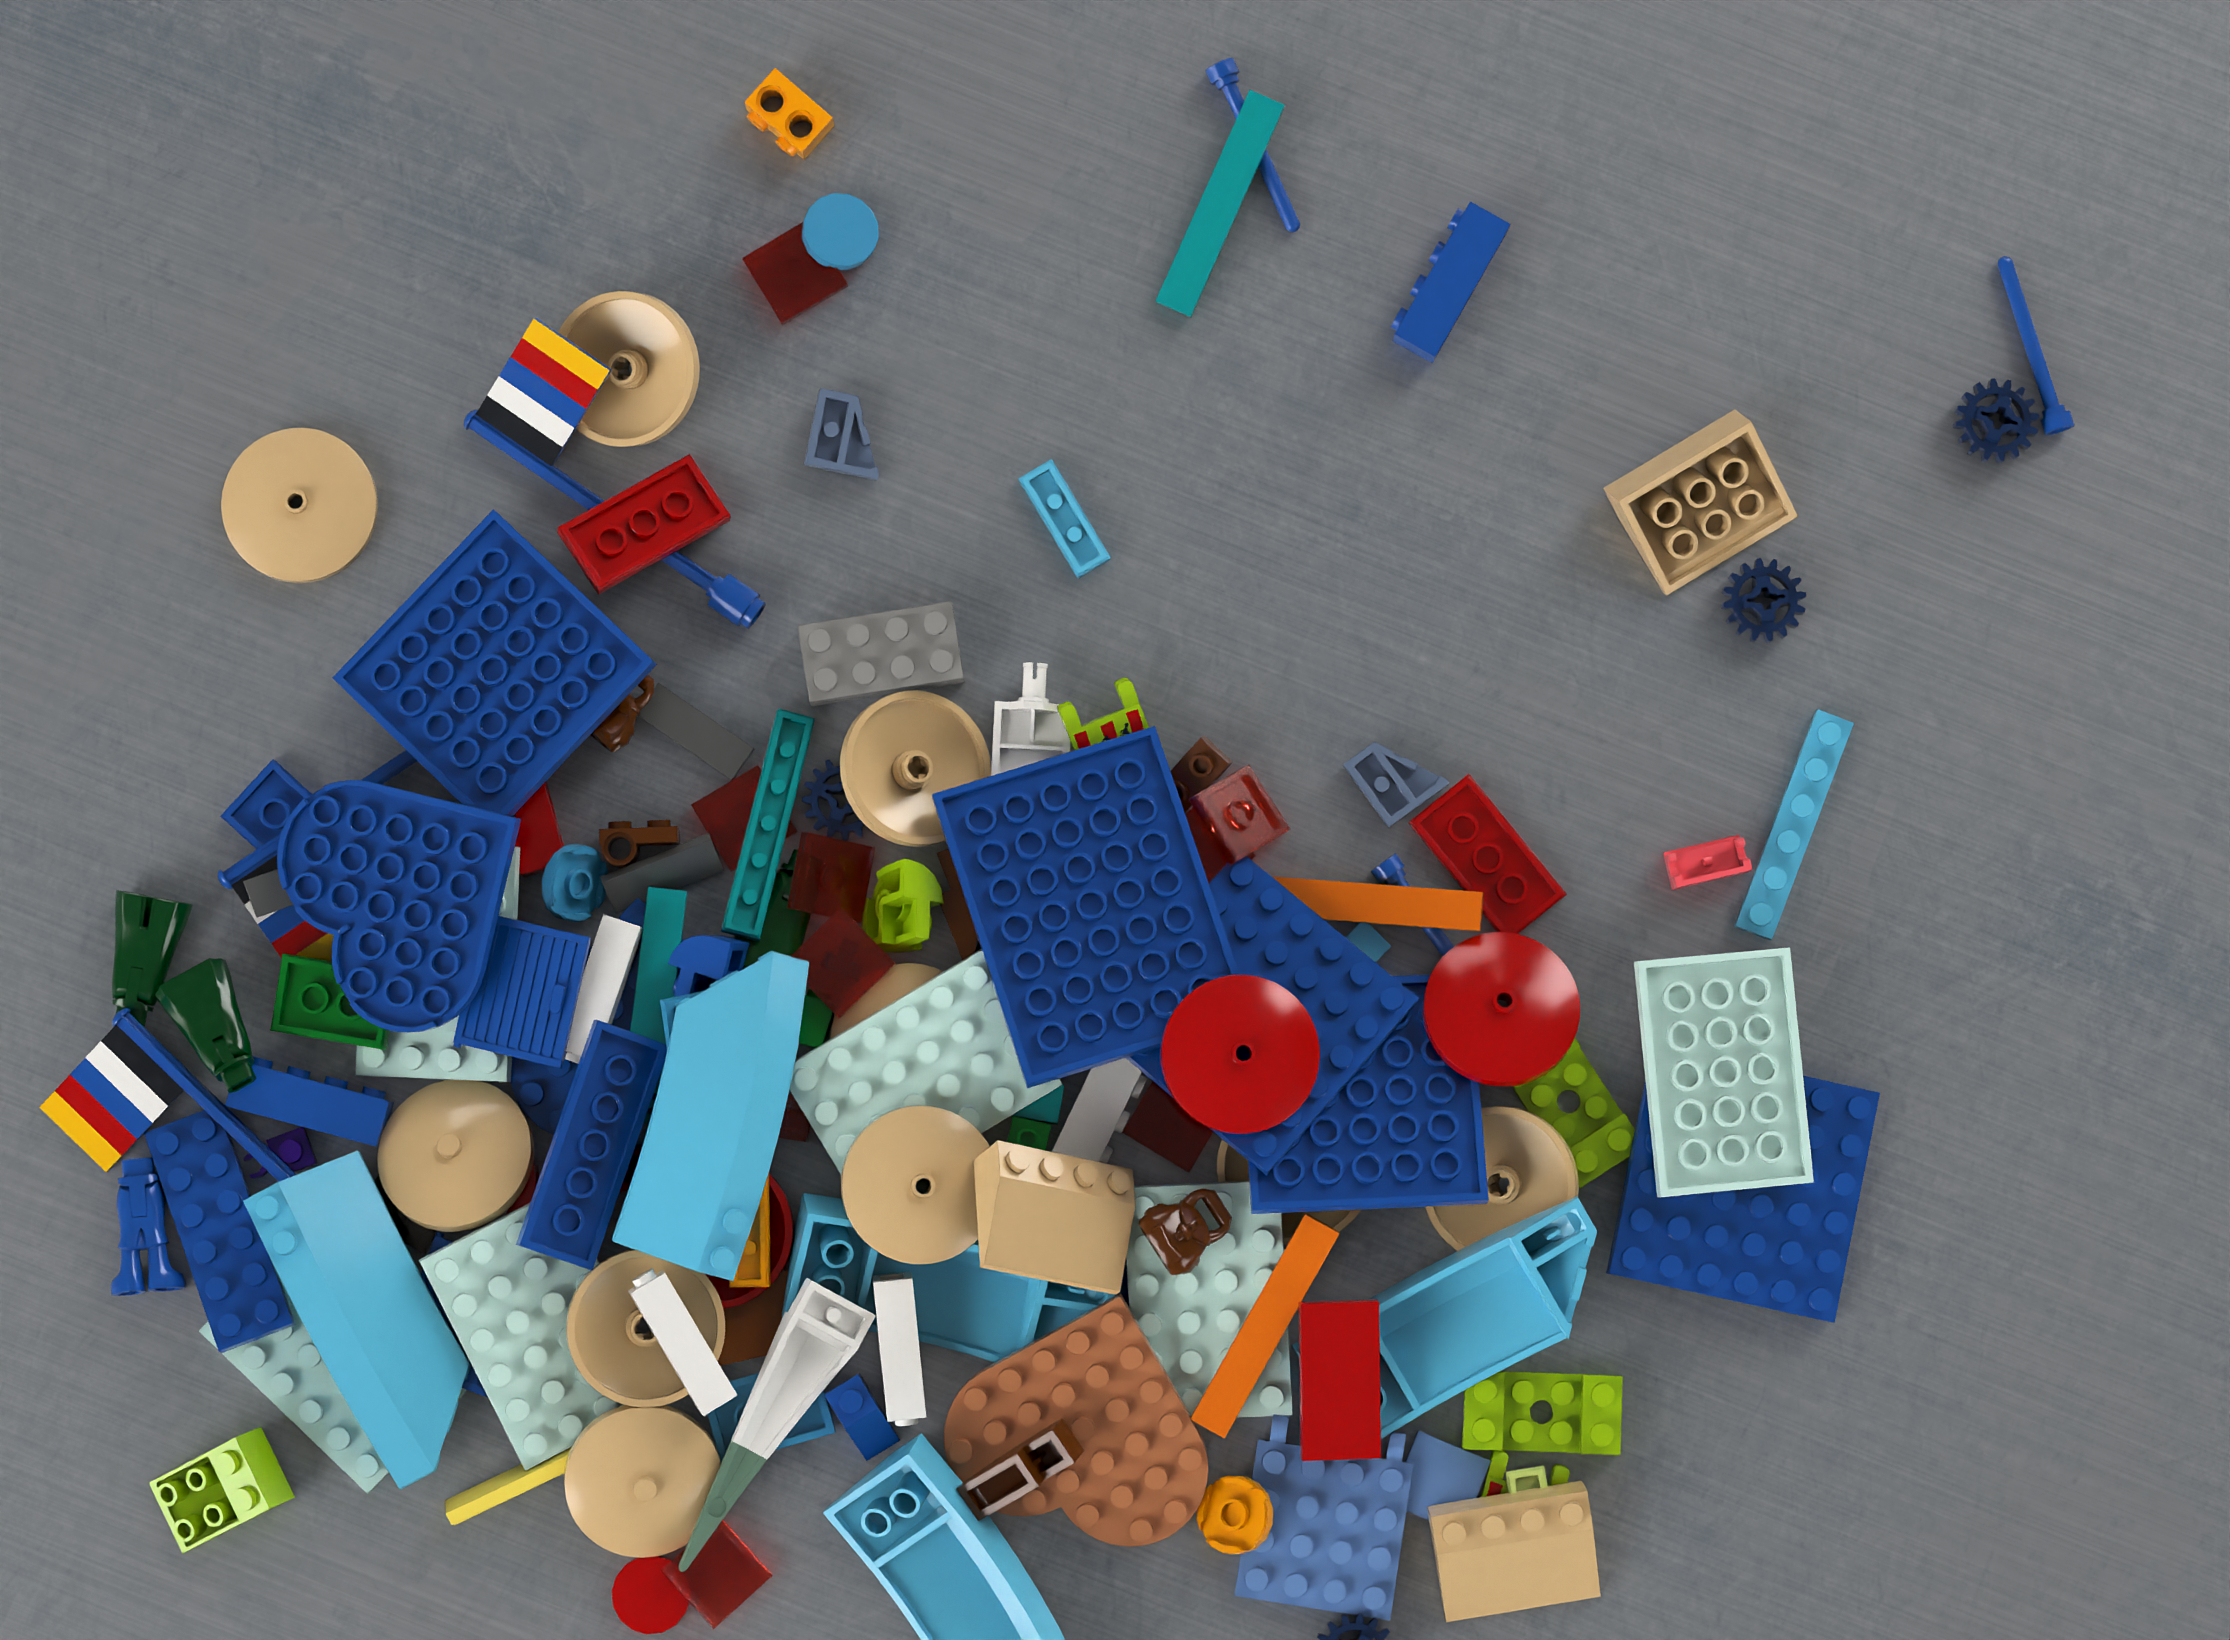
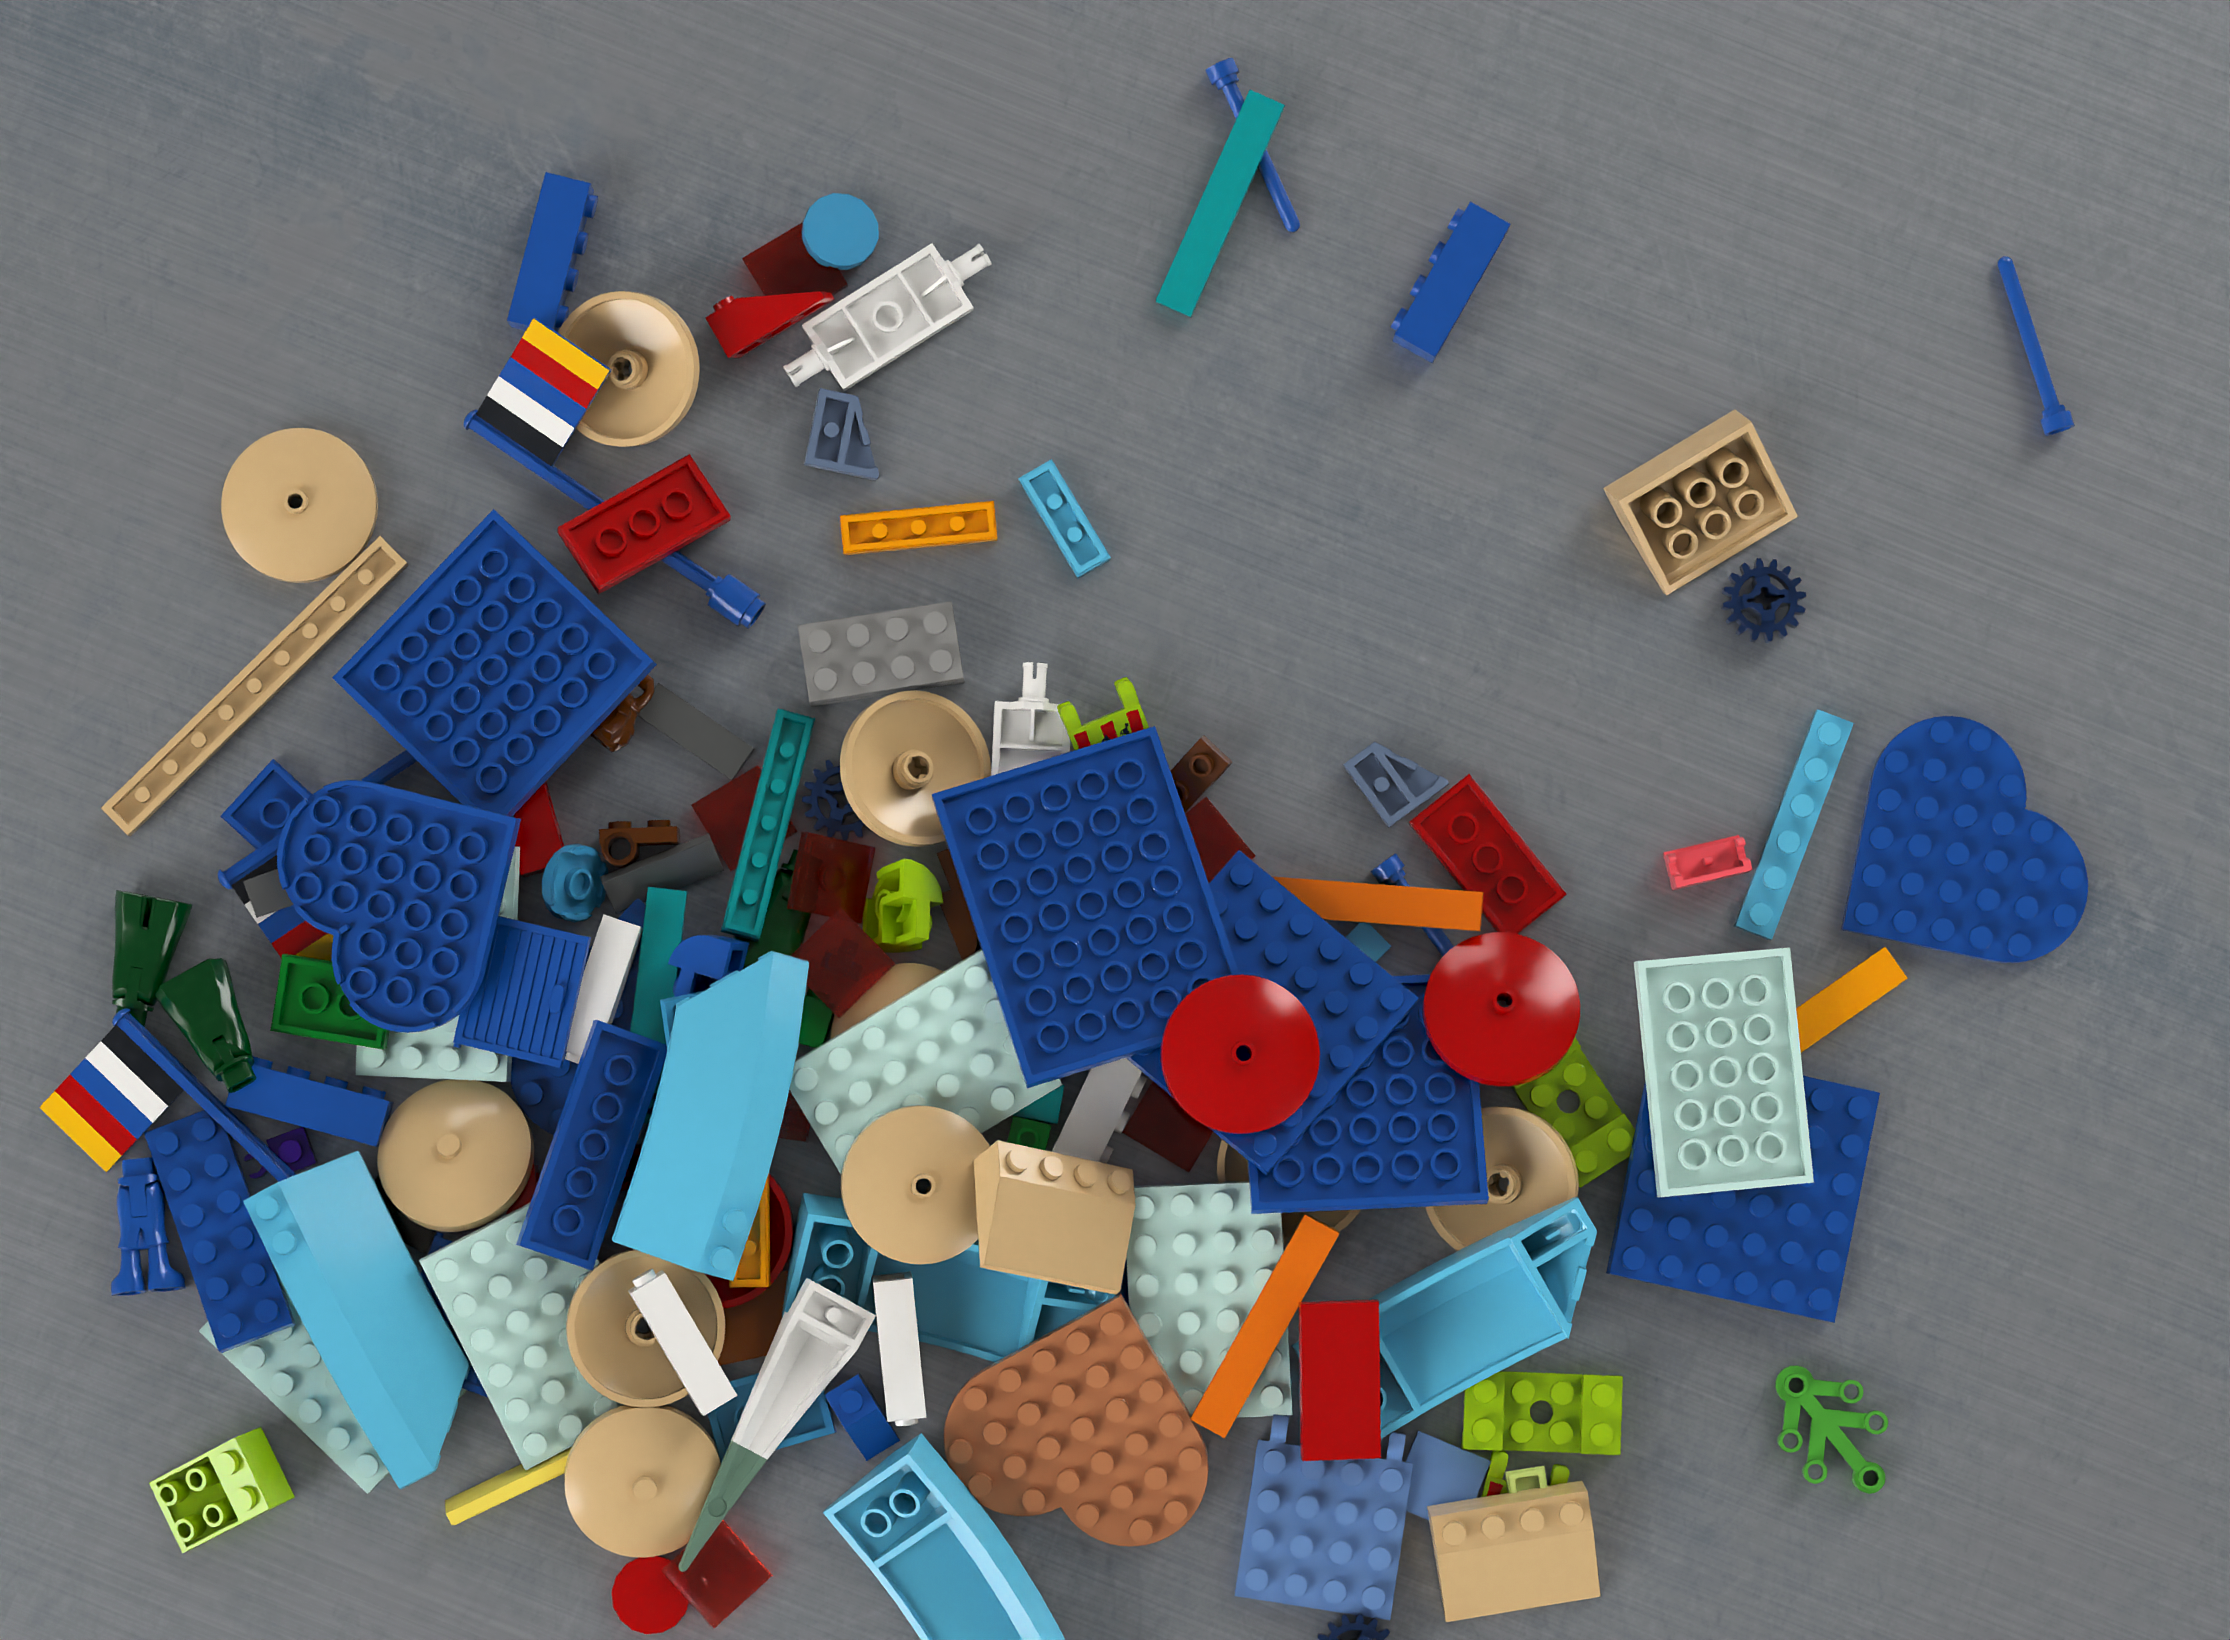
(254, 686): none -> tan plate
(552, 252): none -> blue brick
(751, 321): none -> red slope
(795, 108): light orange brick -> none
(888, 316): none -> white plate
(918, 528): none -> light orange tile
(1020, 1469): reddish brown slope -> none
(1180, 1231): reddish brown piece -> none
(1235, 1515): light orange tile -> none
(1239, 814): clear red tile -> none
(1826, 1424): none -> bright green plant
(1847, 996): none -> light orange tile
(1956, 855): none -> blue plate
(2012, 424): dark blue gear -> none

